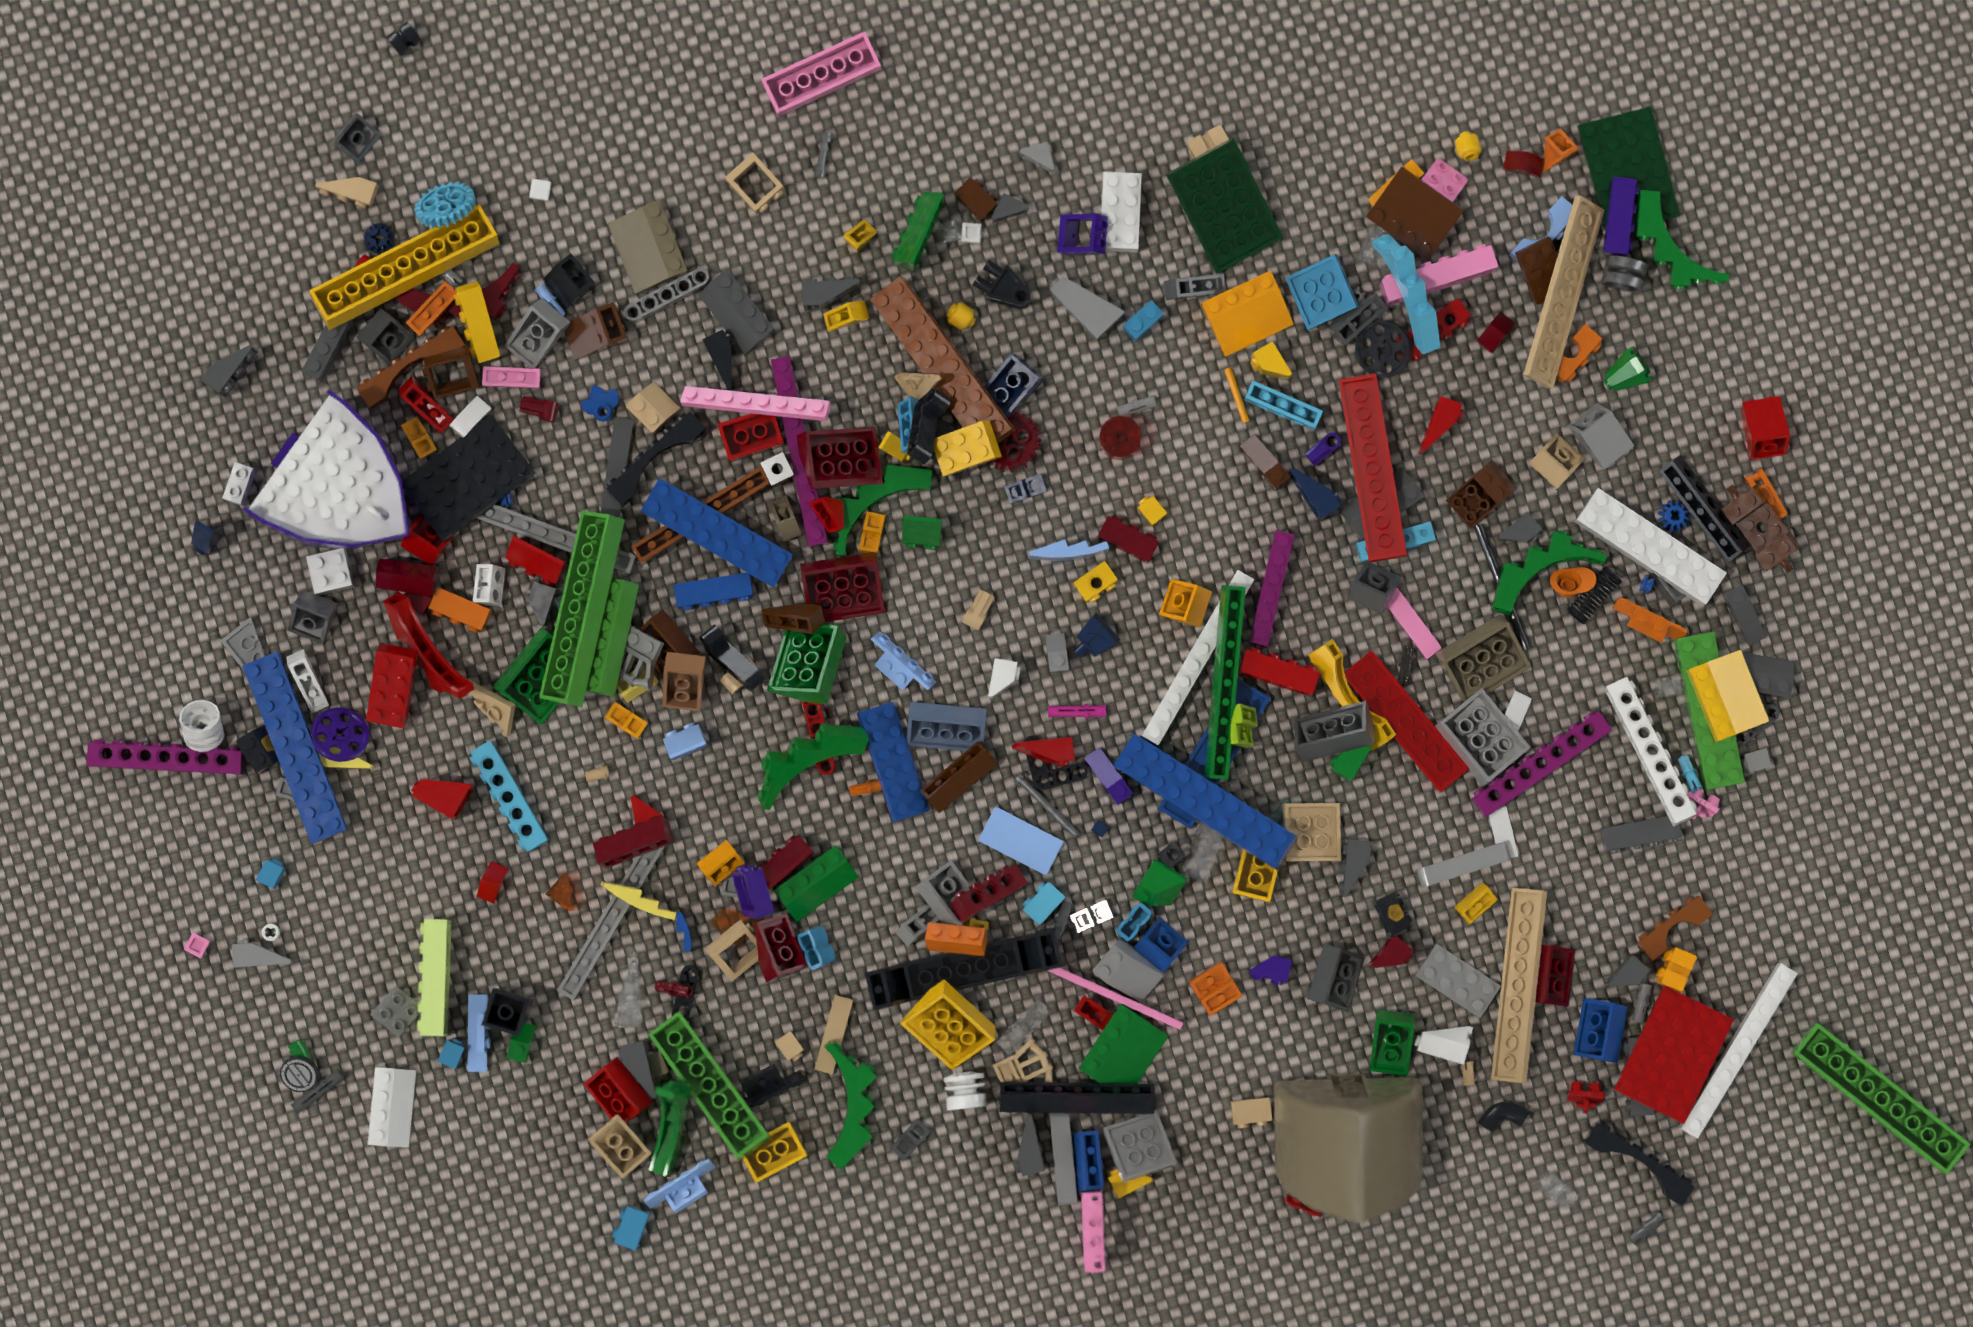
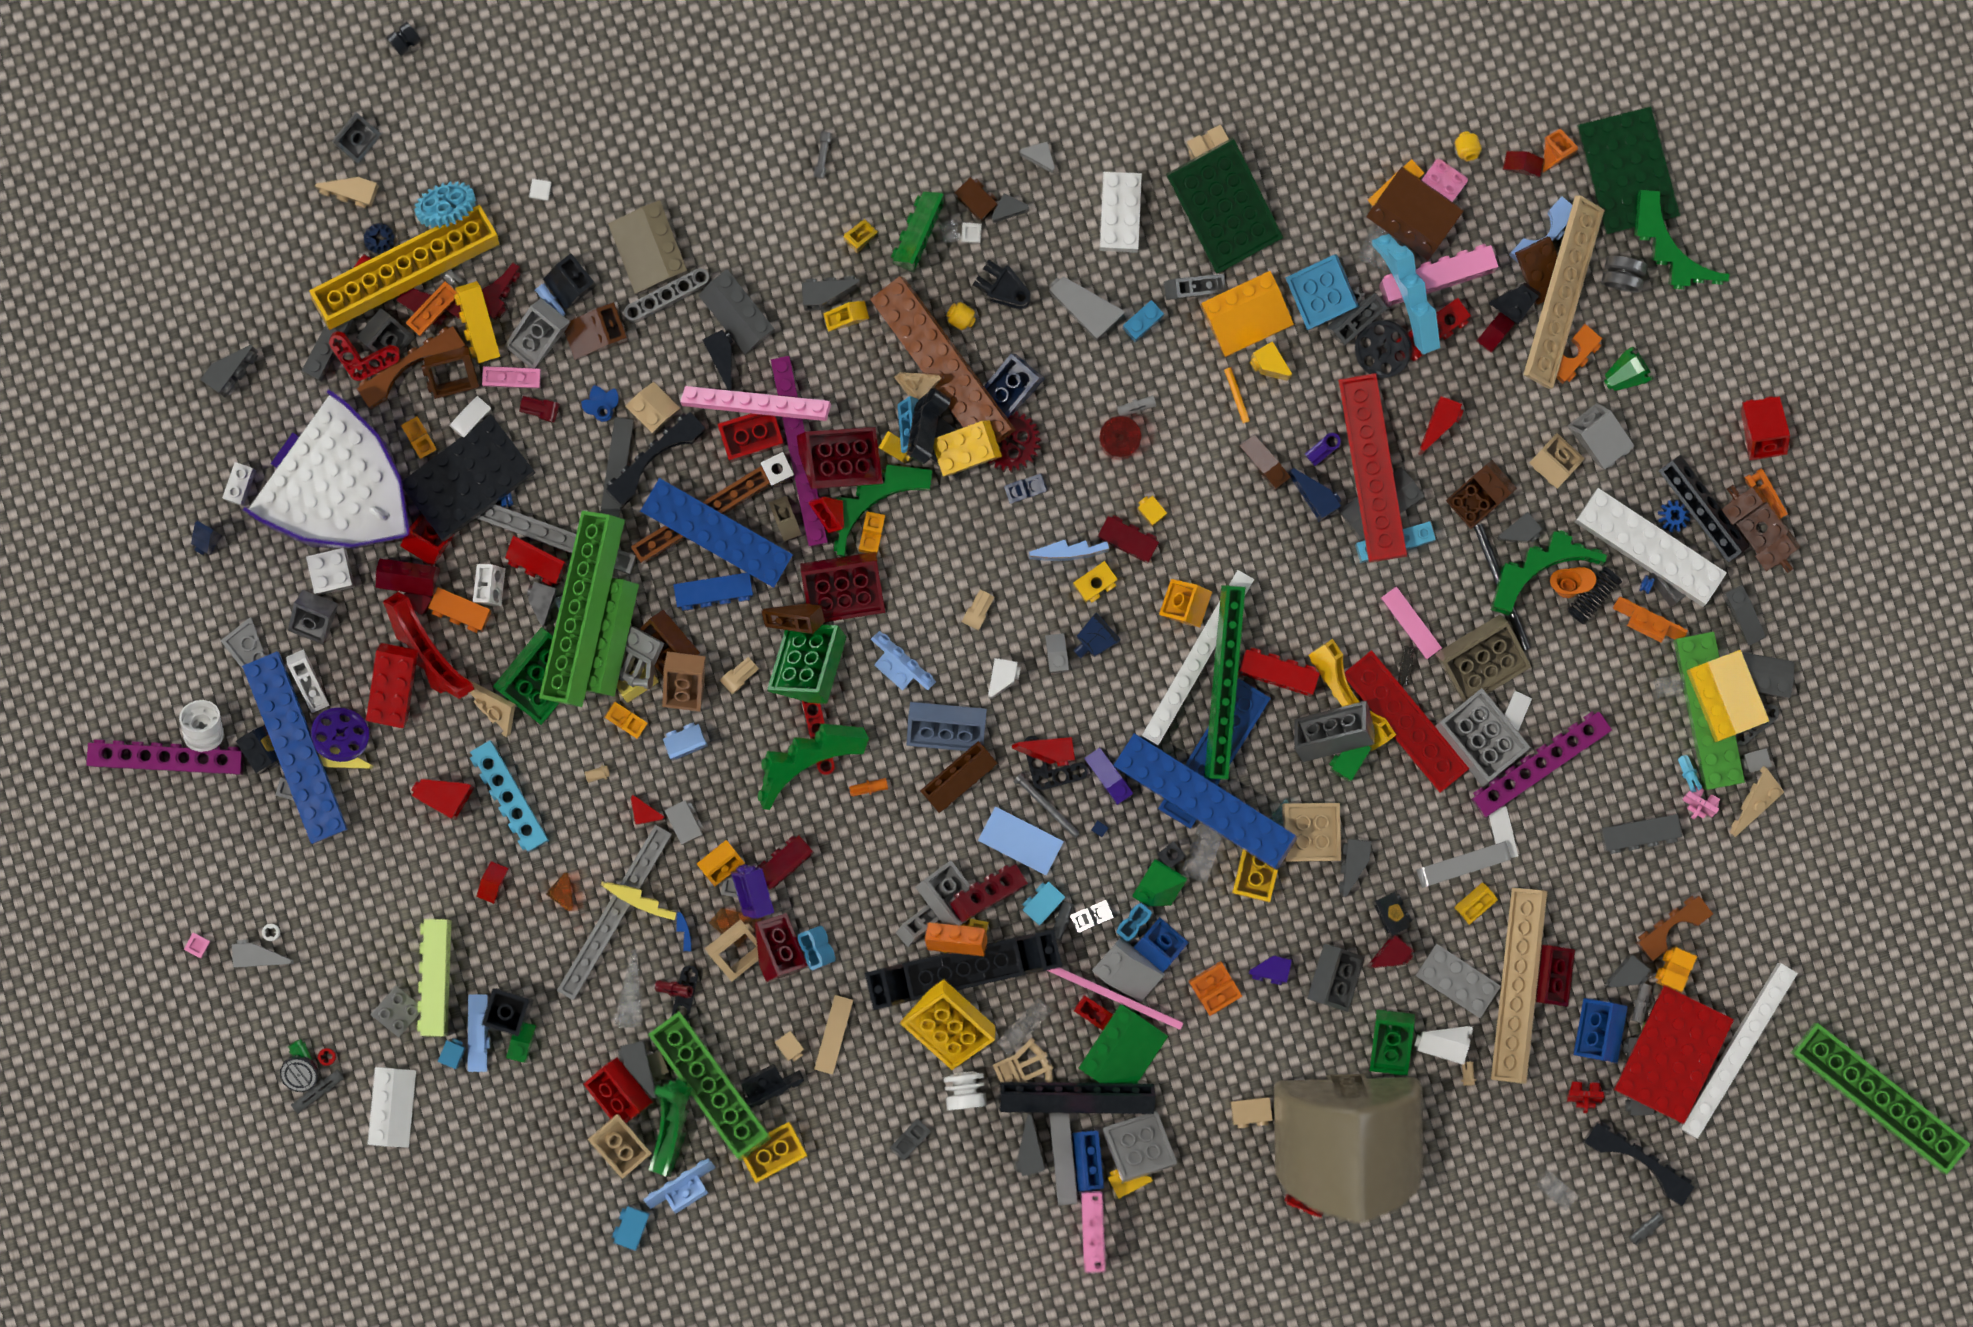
(271, 873): dark azure brick -> none
(322, 1052): none -> red bush
(357, 361): none -> red beam
(425, 404): red slope -> none
(633, 841): dark red brick -> none
(684, 822): none -> light grey brick
(731, 659): black beam -> none
(740, 170): tan window -> none
(816, 883): green slope -> none
(821, 74): bright pink brick -> none
(853, 1134): green arch -> none
(893, 762): blue plate -> none
(921, 532): green slope -> none
(1068, 234): dark purple window -> none
(1077, 711): dark pink pin -> none
(1242, 721): lime slope -> none
(1271, 589): magenta brick -> none
(1283, 405): medium azure brick -> none
(1374, 587): dark grey slope -> none
(1503, 1112): black cylinder -> none
(1516, 302): none -> black wing
(1619, 216): dark purple brick -> none
(1627, 688): white brick -> none
(1757, 801): none -> tan wing

